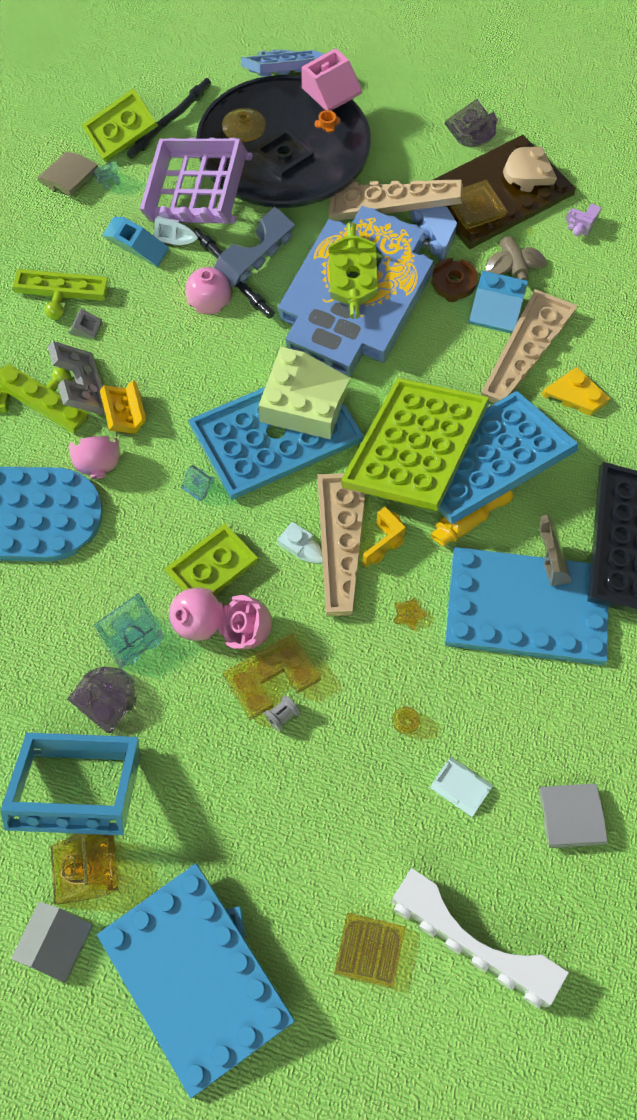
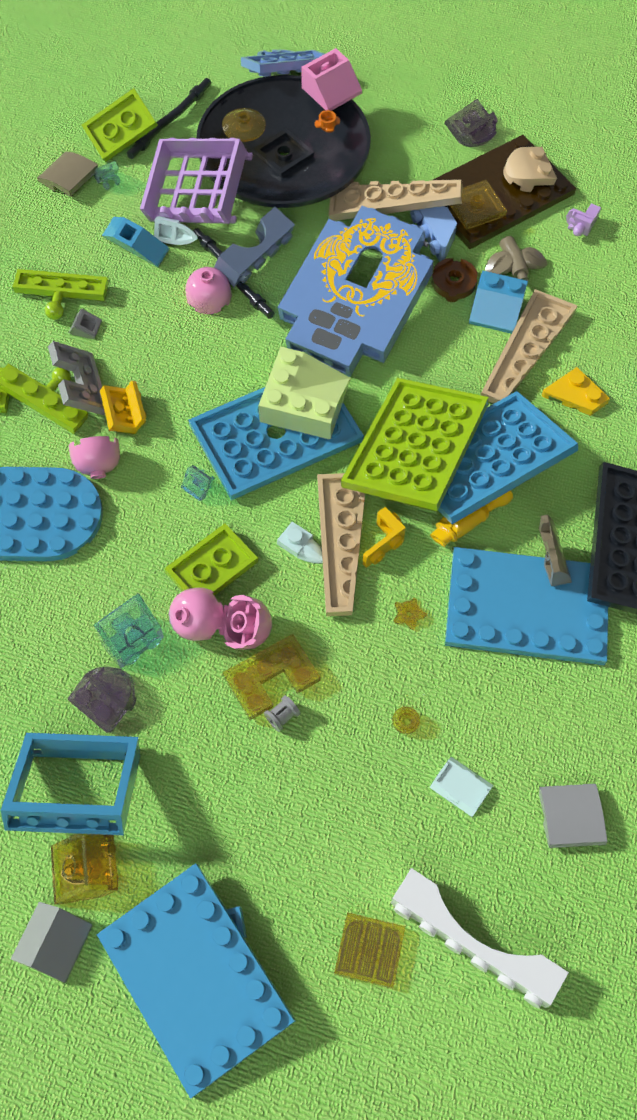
(349, 255): lime plate -> none

